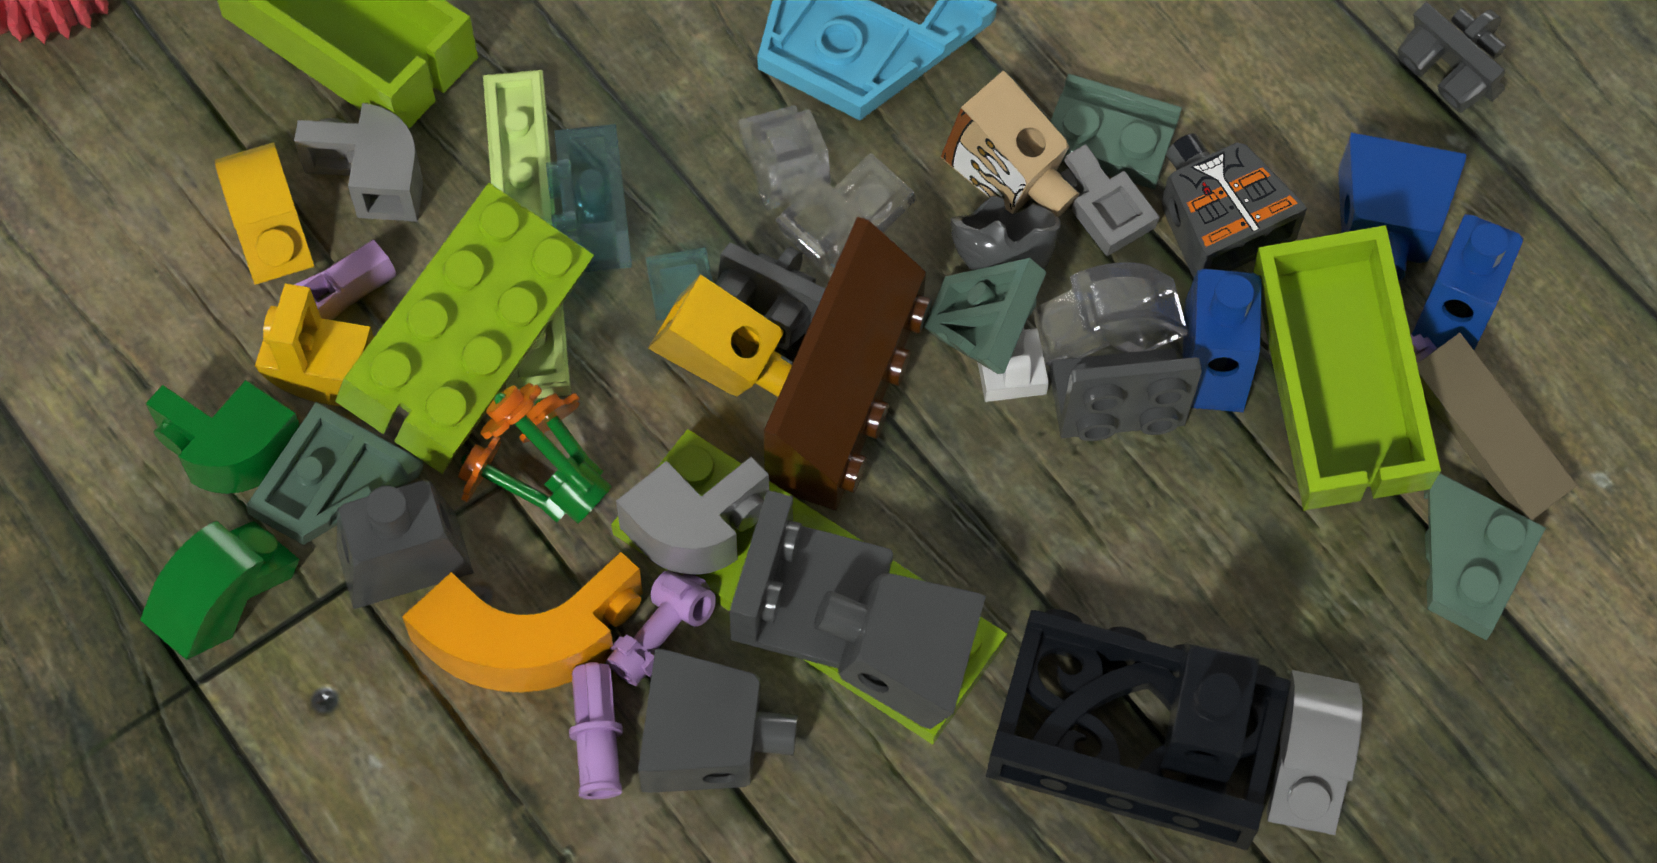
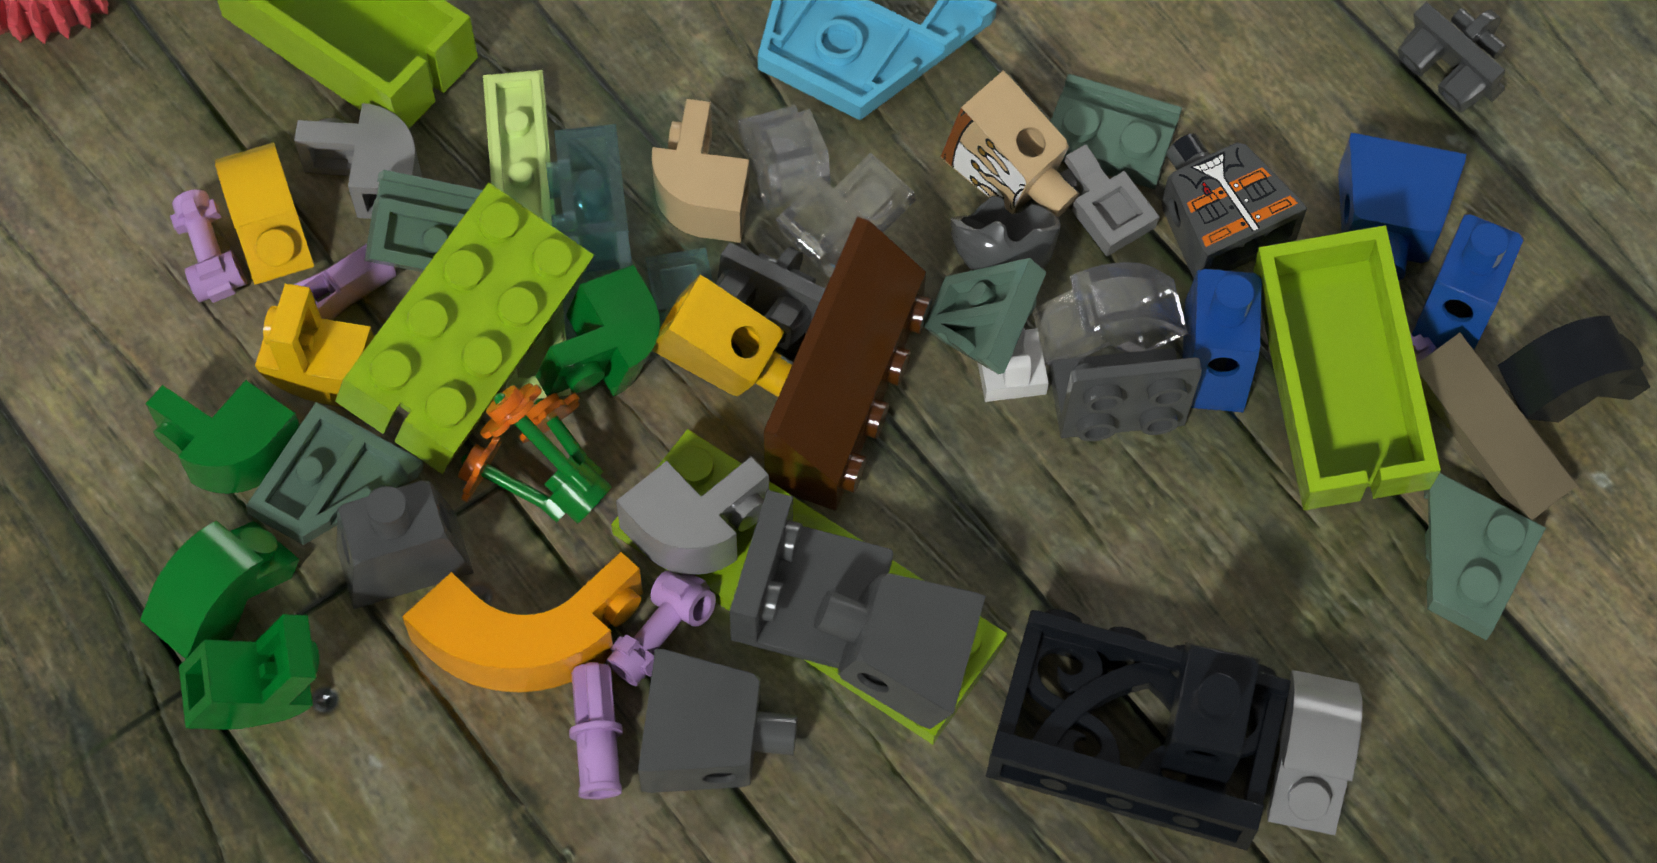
(215, 273): none -> lavender bar
(250, 682): none -> green brick
(414, 218): none -> sand green plate
(615, 336): none -> green brick
(697, 189): none -> tan brick
(1572, 368): none -> black brick

